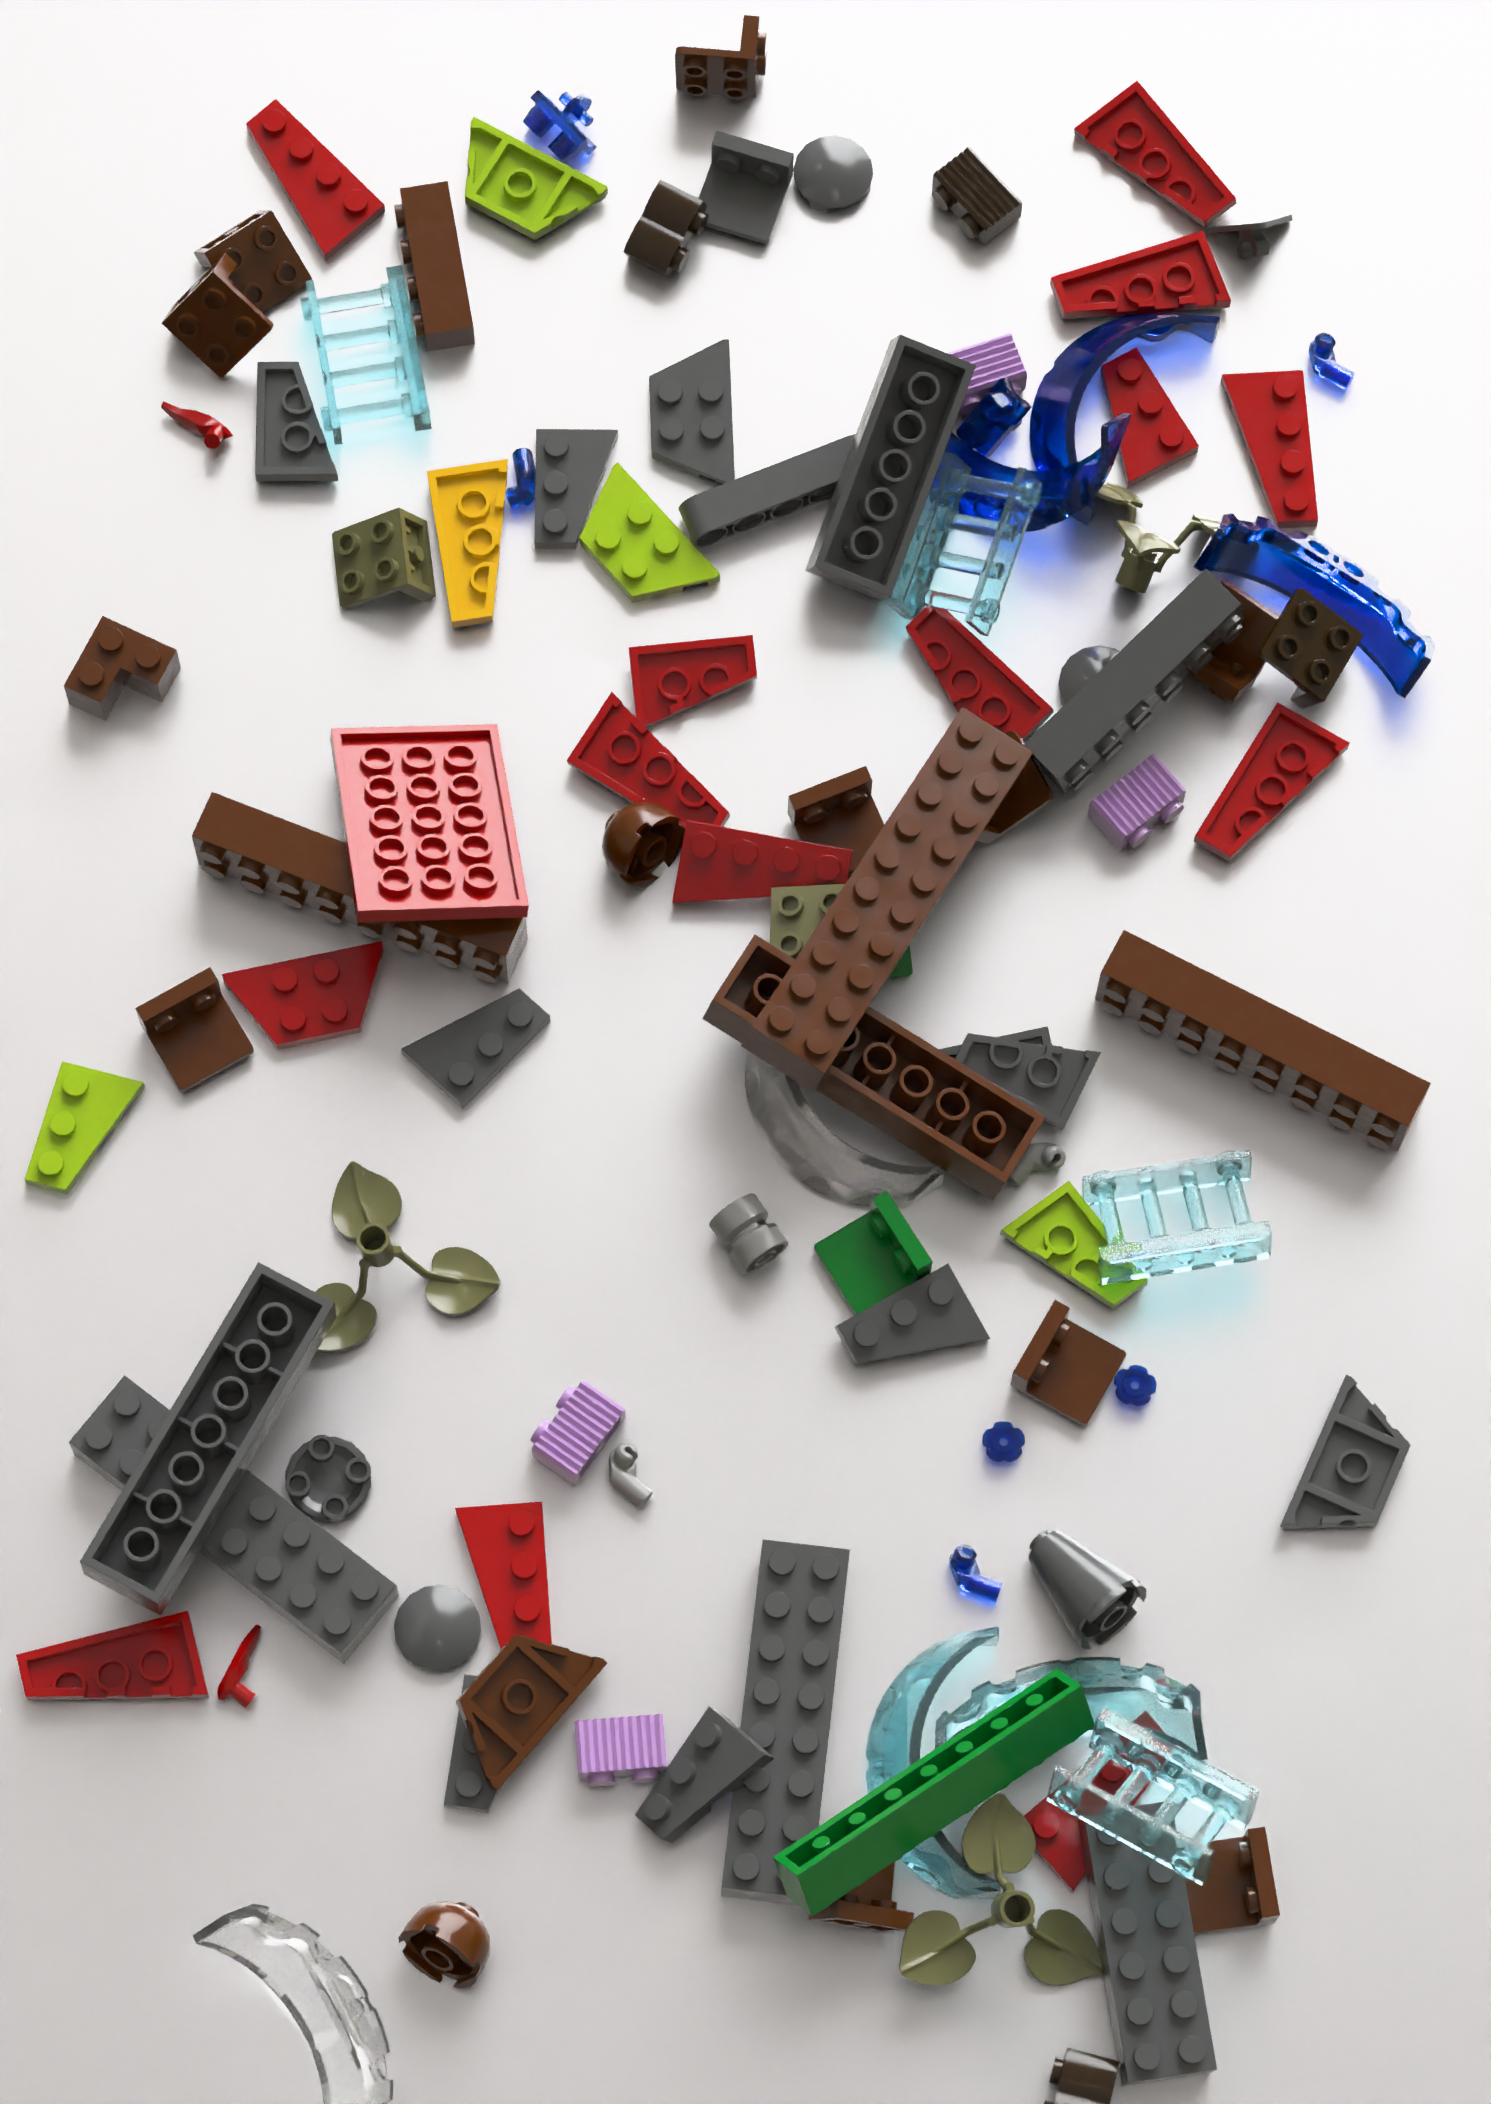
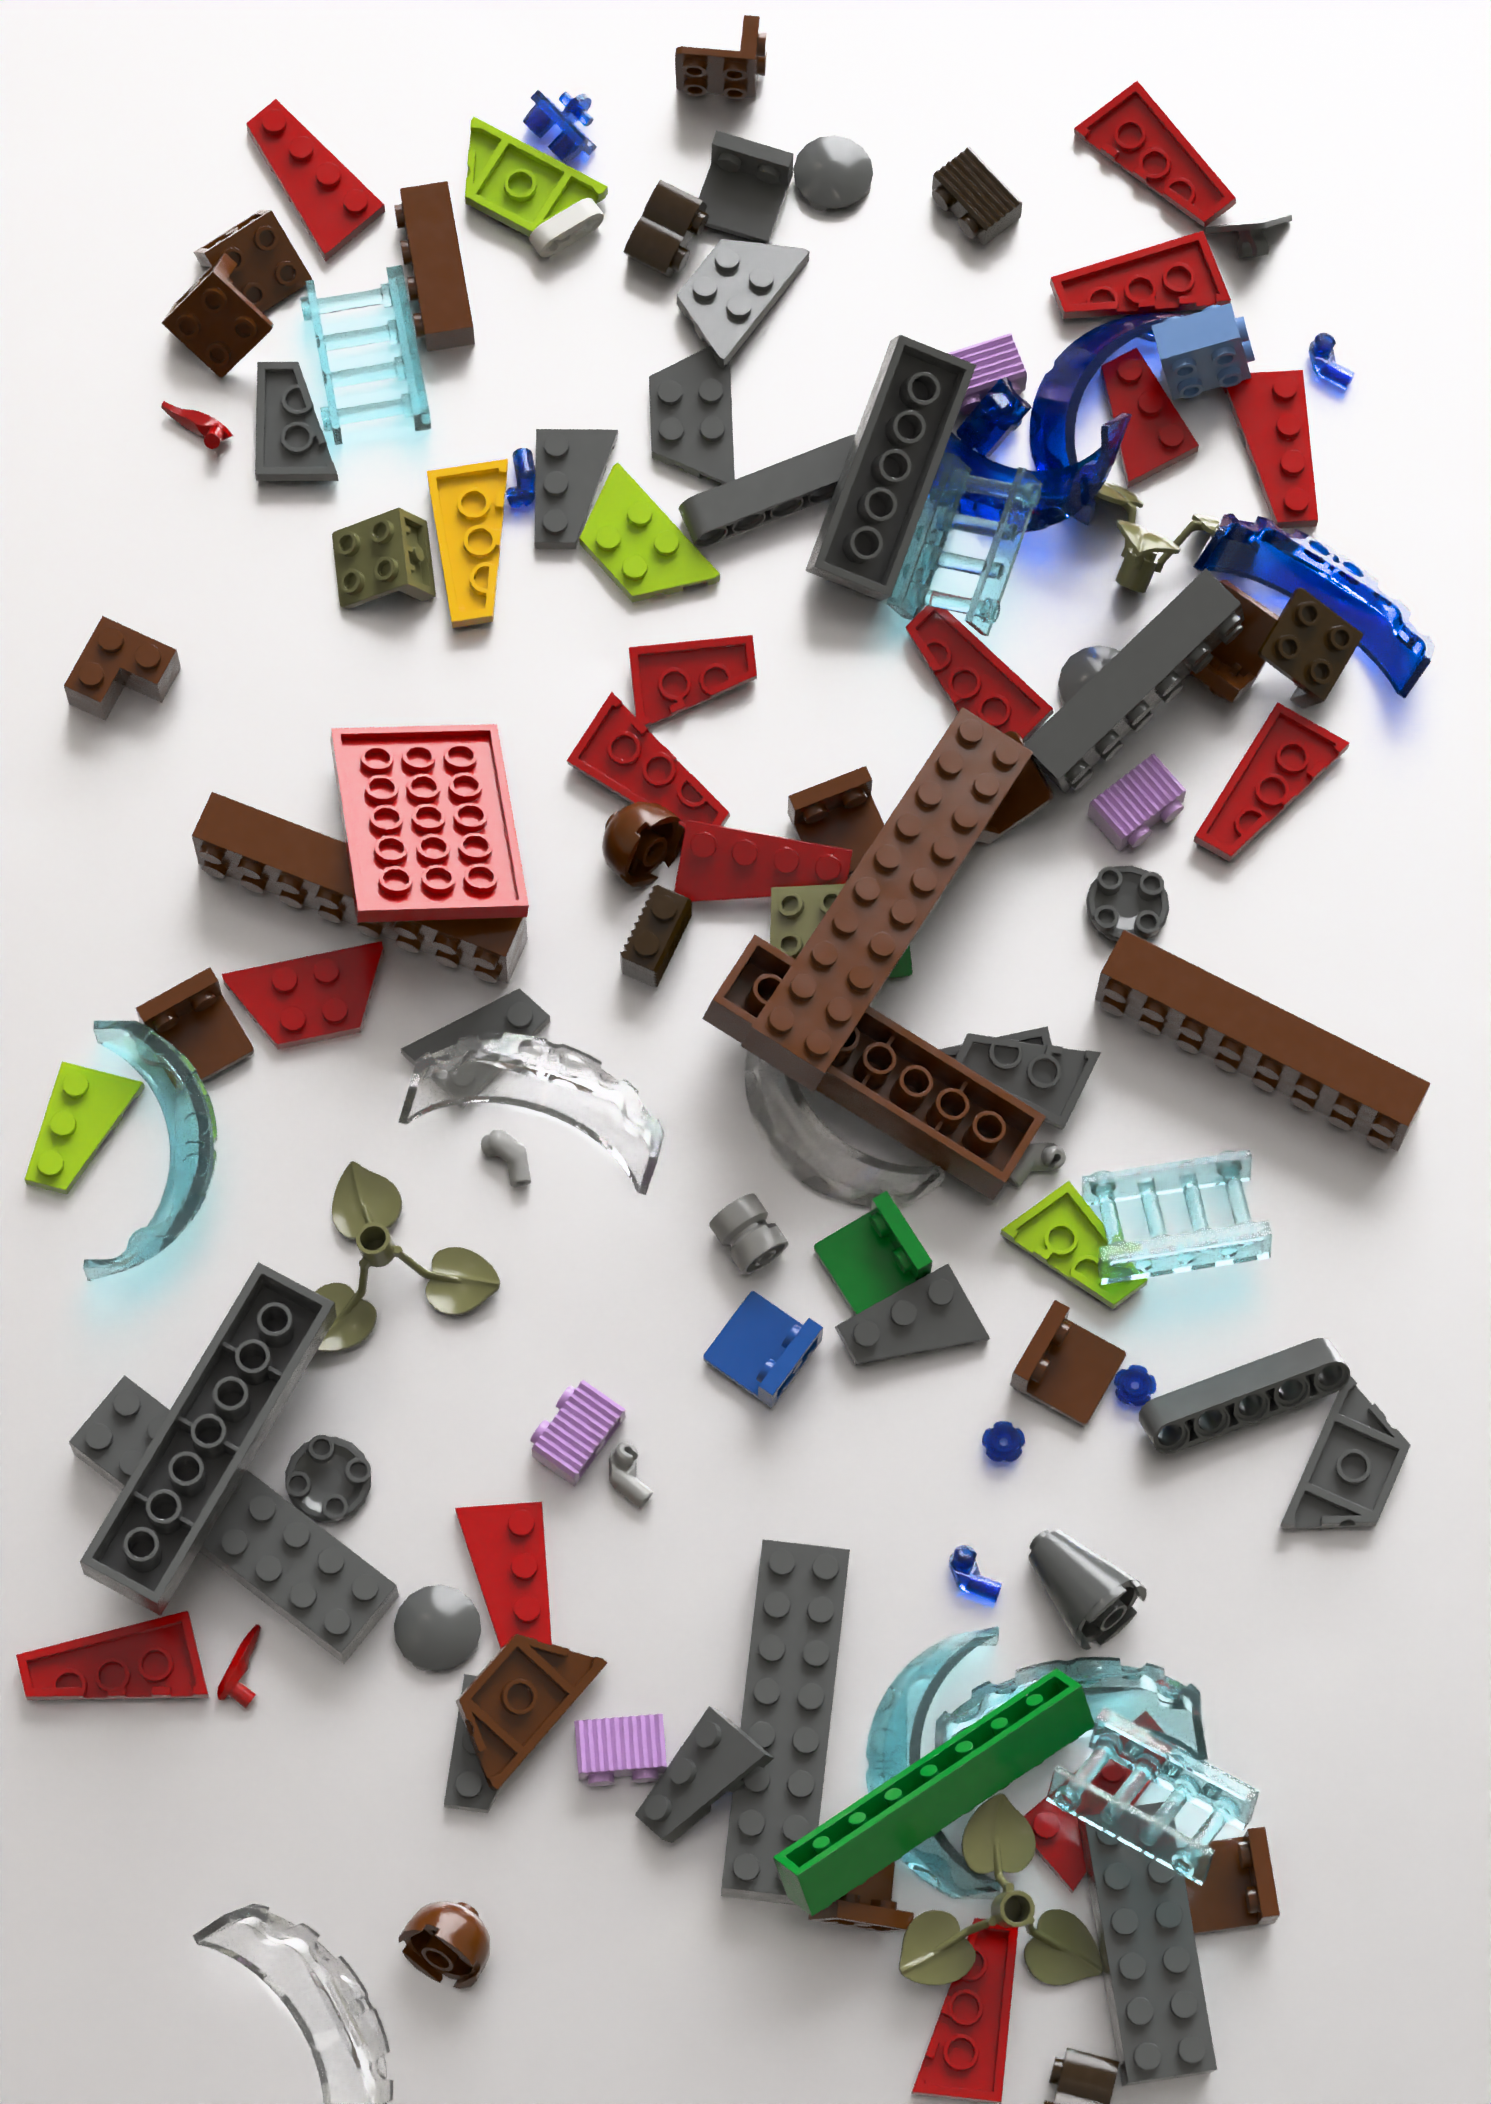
(191, 1139): none -> clear light blue windscreen
(512, 1152): none -> light grey arm
(545, 1079): none -> clear windscreen
(566, 227): none -> white beam
(655, 936): none -> dark brown brick
(737, 290): none -> wing
(763, 1348): none -> blue bracket
(973, 2025): none -> red wing
(1127, 901): none -> dark grey dish
(1203, 350): none -> medium blue brick
(1244, 1395): none -> dark grey beam

